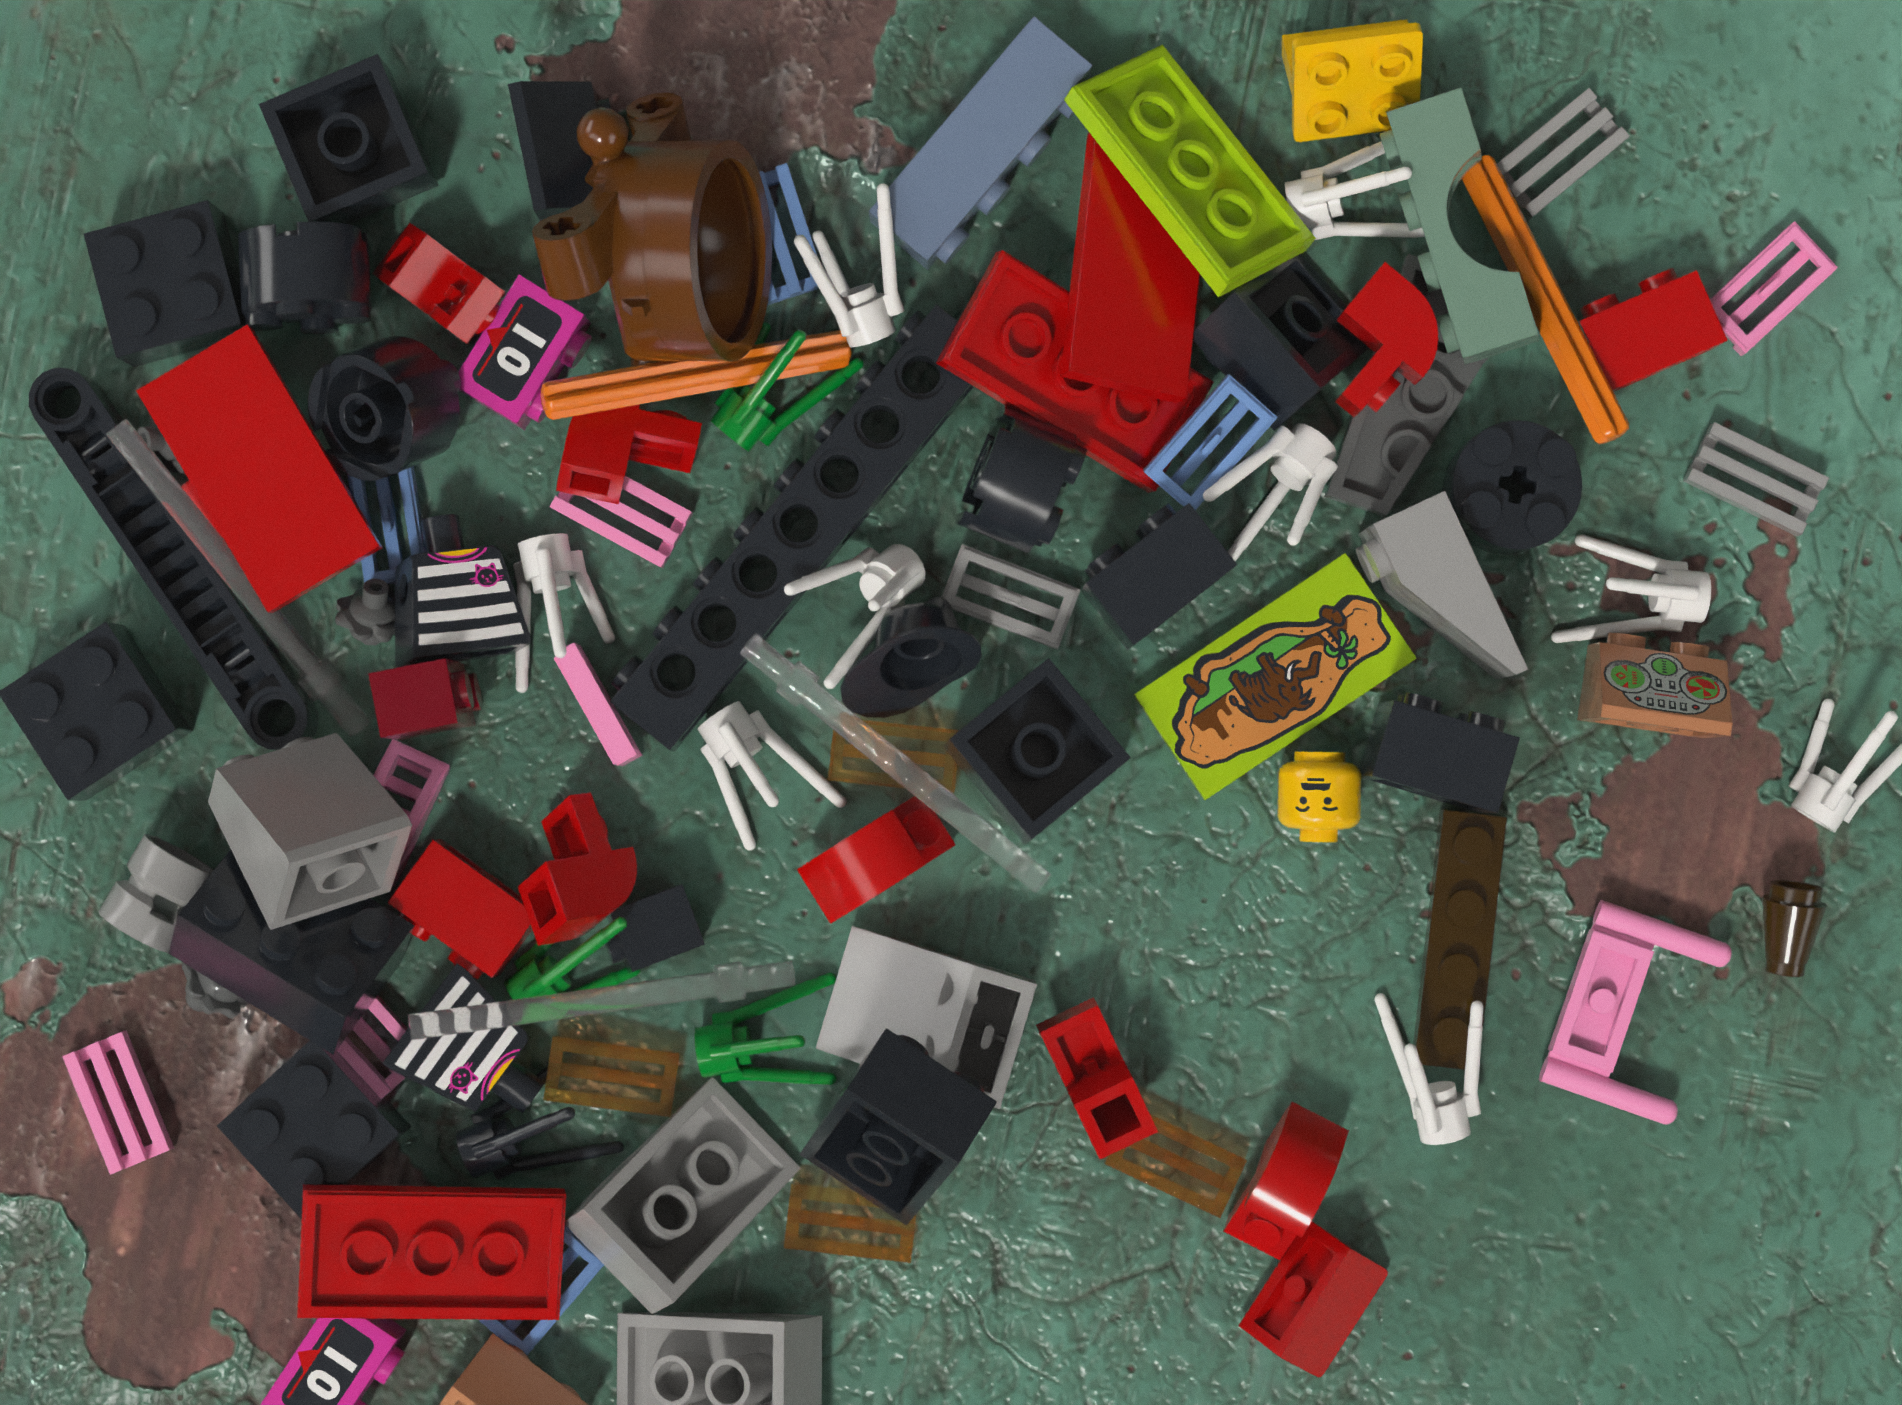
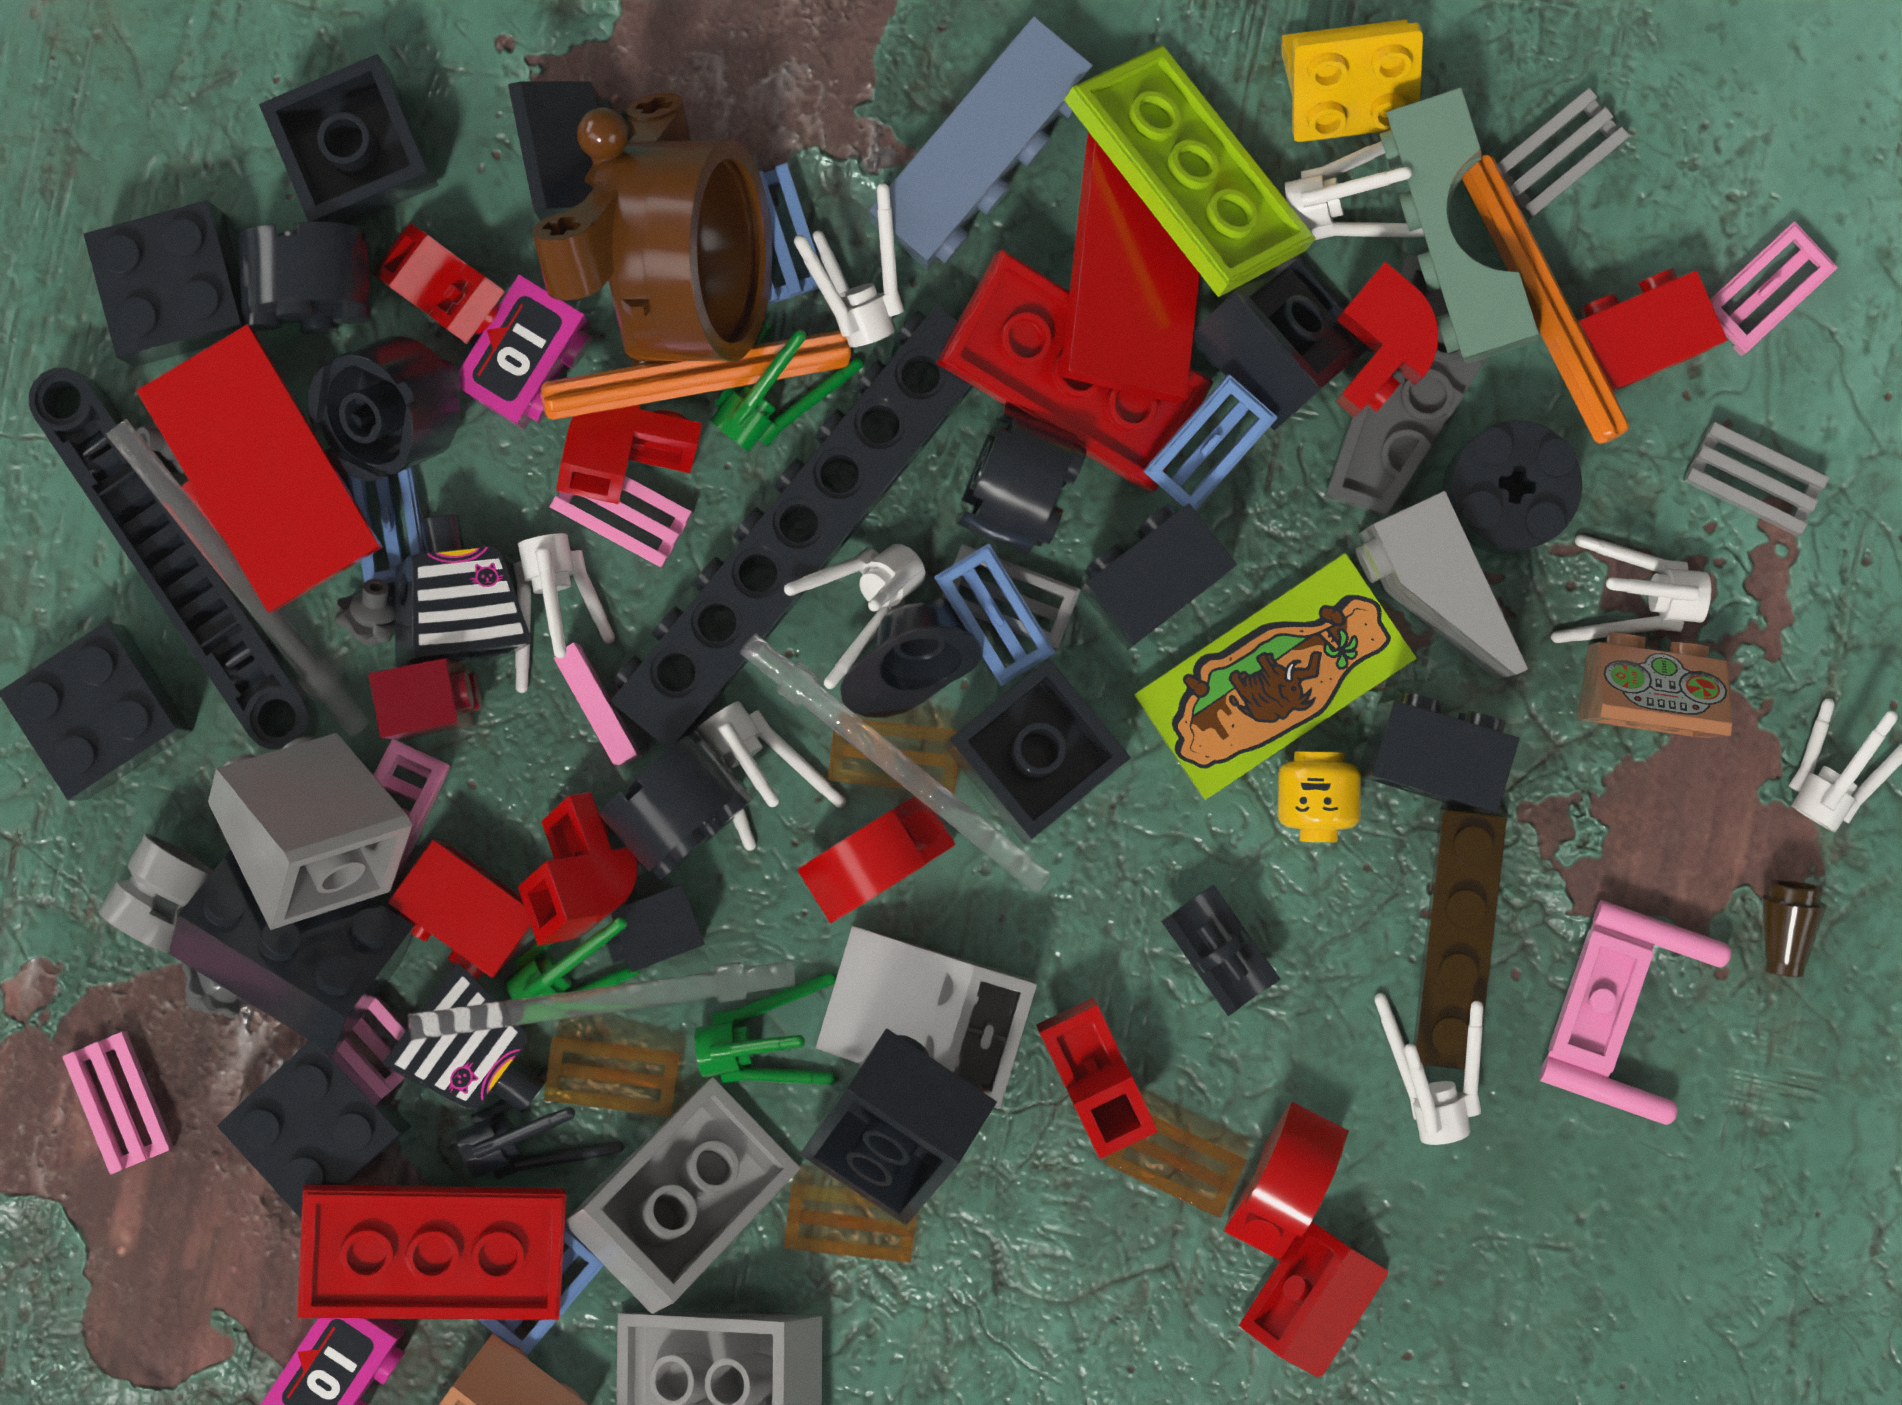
(676, 805): none -> black brick
(1022, 661): none -> medium blue tile
(1220, 950): none -> black hips
(1300, 460): white plant -> none

